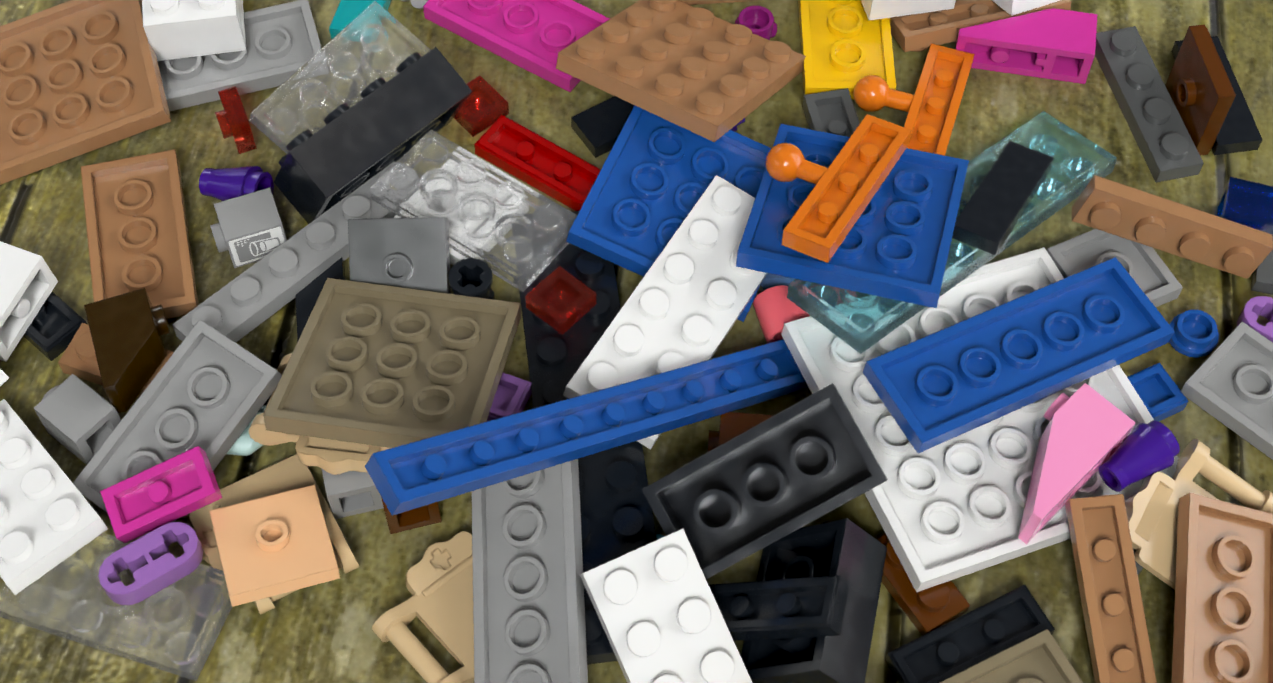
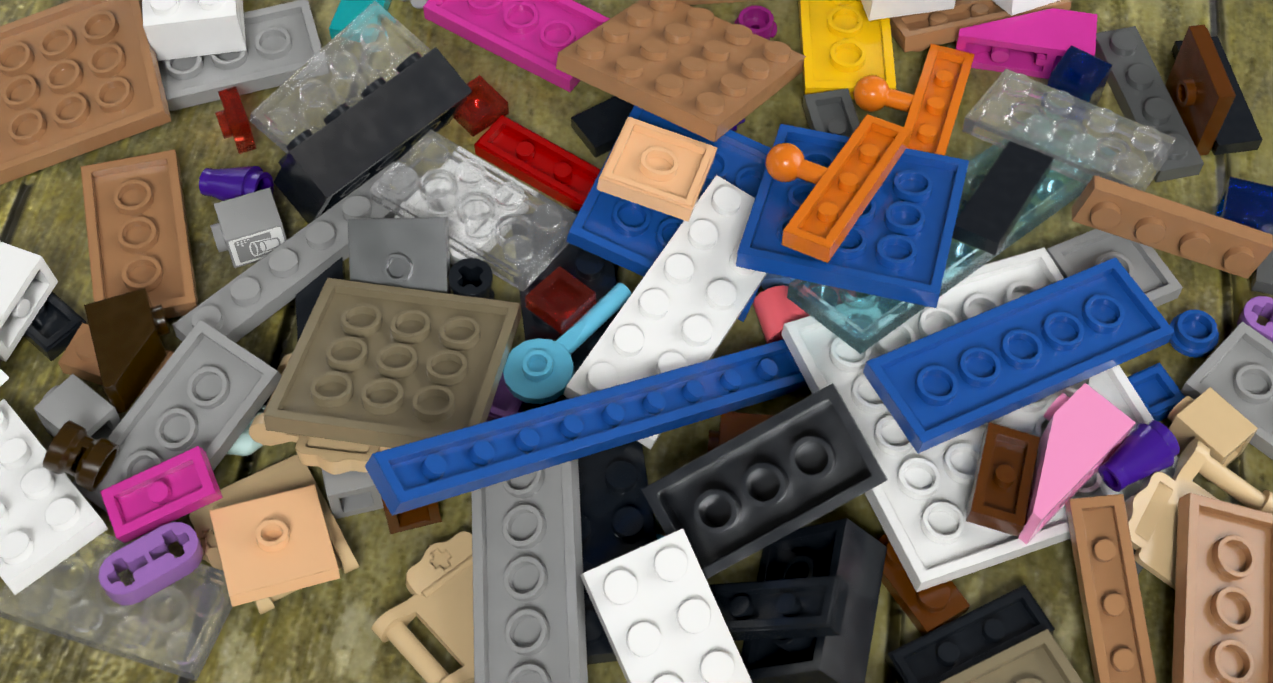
(80, 455): none -> dark brown wheel
(543, 367): none -> medium azure piece
(657, 169): none -> light nougat plate
(1003, 479): none -> reddish brown plate
(1073, 131): none -> clear plate
(1080, 75): none -> clear blue brick
(1212, 423): none -> tan brick

